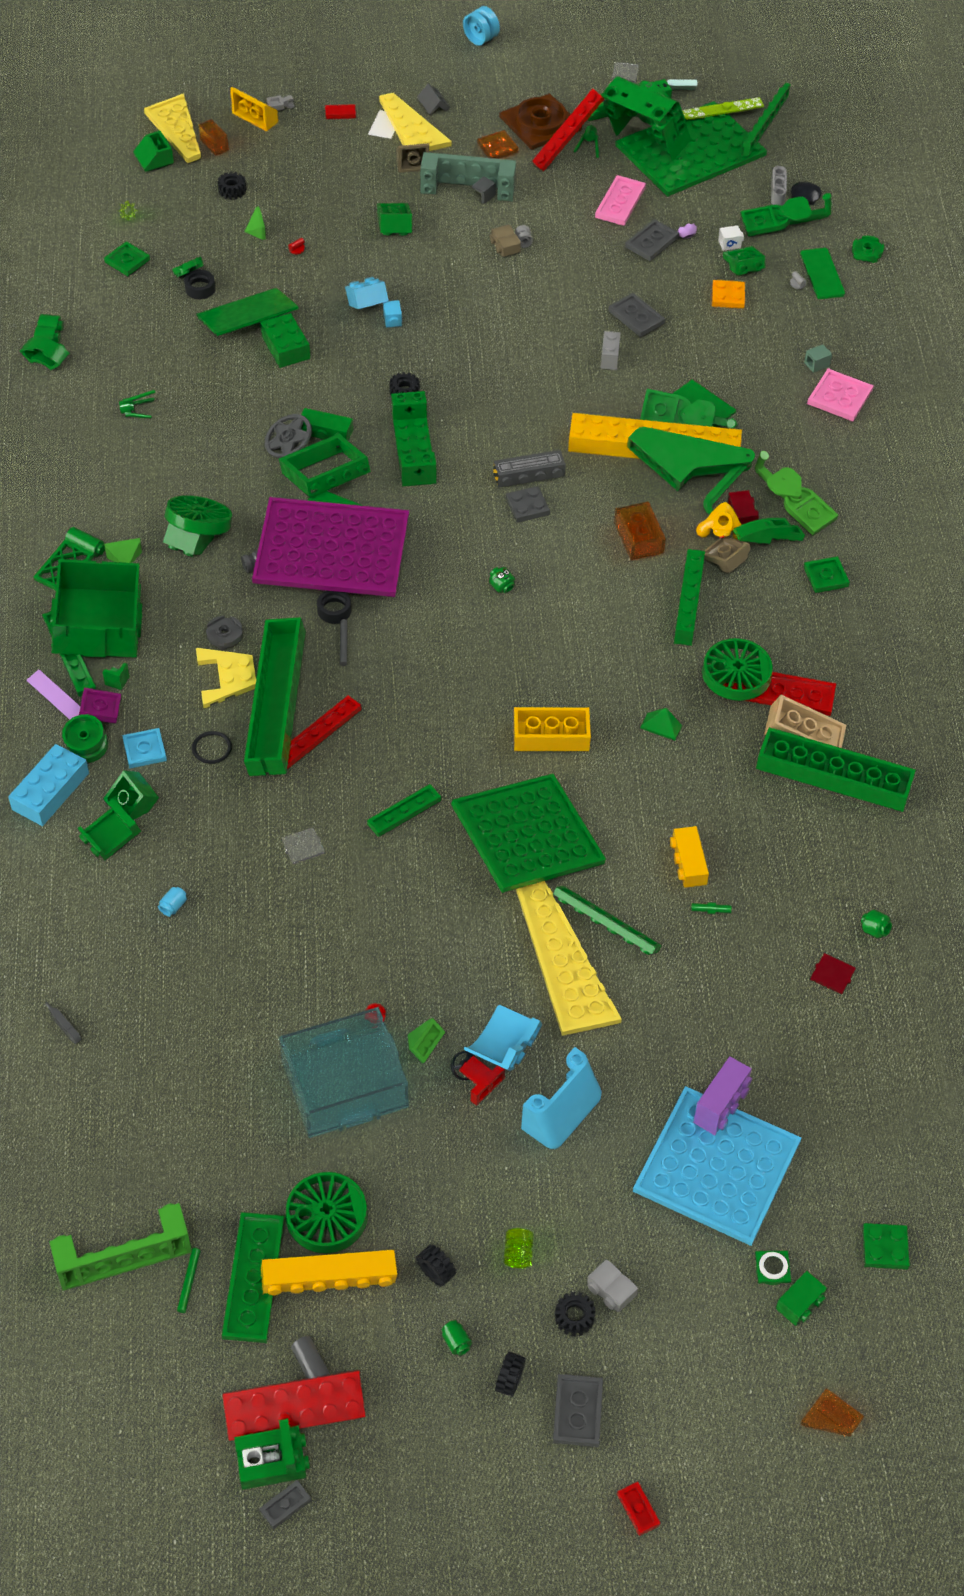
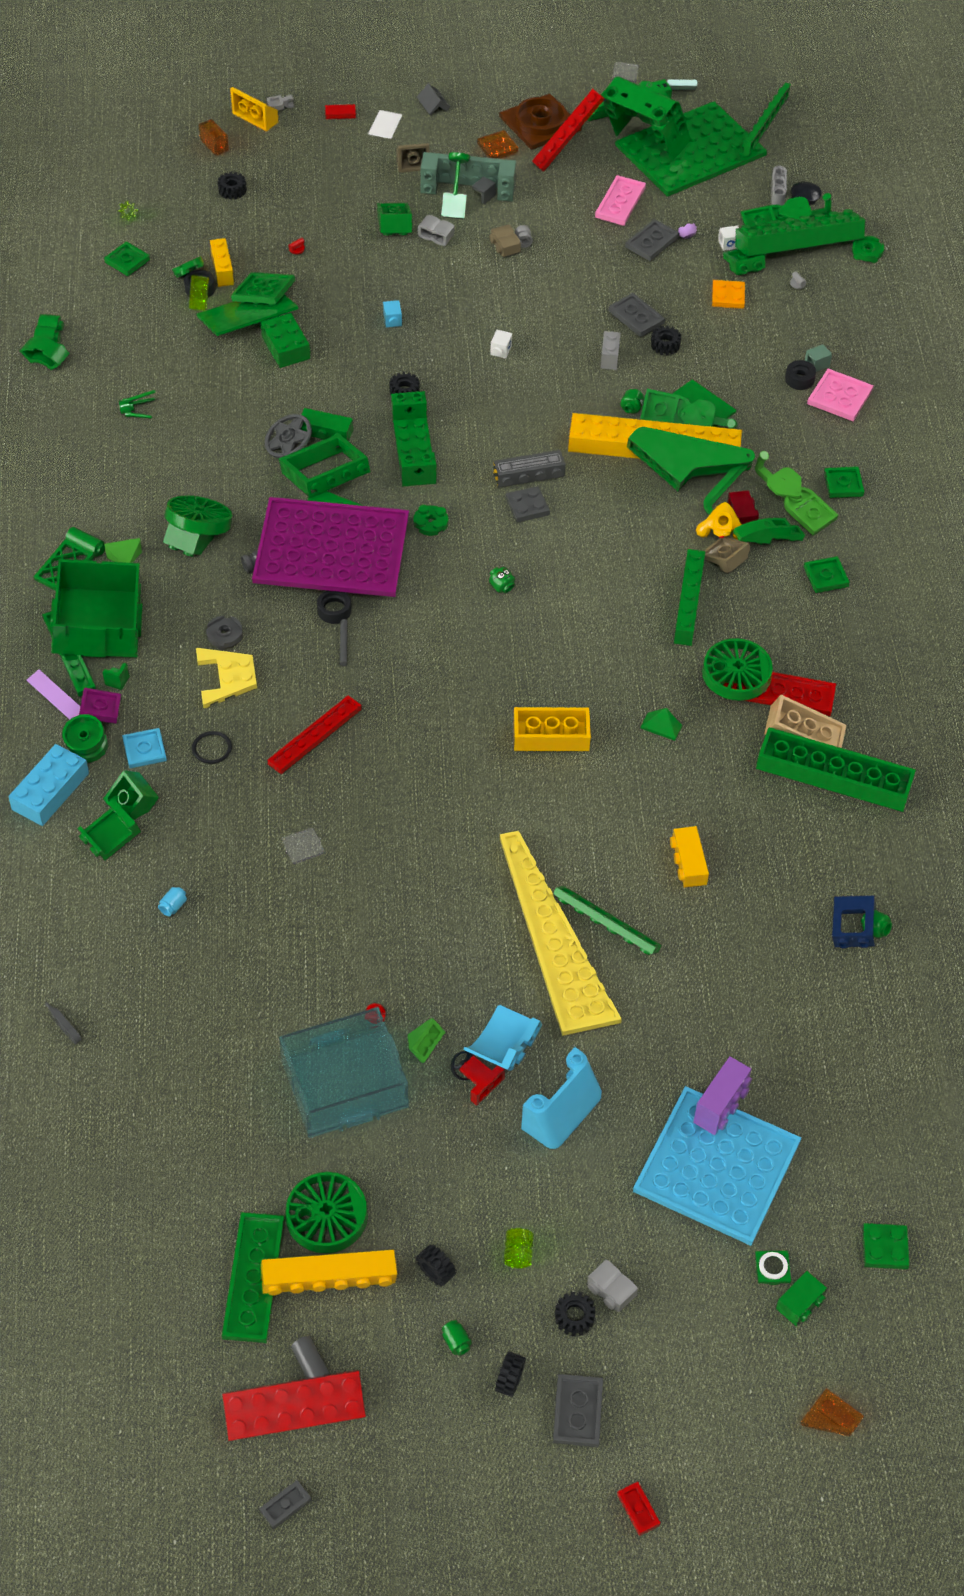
(123, 1258): bright green plate -> none
(154, 151): green slope -> none
(176, 125): light yellow wing -> none
(188, 1281): green bar -> none
(198, 292): none -> clear neon green plate
(221, 262): none -> yellow brick
(256, 225): bright green slope -> none
(263, 288): none -> green plate
(264, 1446): green brick -> none
(275, 697): green piece -> none
(366, 293): medium azure brick -> none
(404, 810): green plate -> none
(410, 125): light yellow wing -> none
(422, 517): none -> green plate
(436, 230): none -> light grey brick
(453, 203): none -> piece
(481, 25): medium azure wheel -> none
(501, 344): none -> white brick
(528, 832): green plate -> none
(589, 135): green plant -> none
(632, 401): none -> green head
(639, 530): clear orange brick -> none
(667, 347): none -> black tyre
(711, 908): green bar -> none
(724, 108): lime piece -> none
(799, 232): none -> green brick
(800, 382): none -> black tyre
(822, 273): green piece -> none
(833, 973): dark red piece -> none
(844, 482): none -> green plate
(854, 905): none -> dark blue window

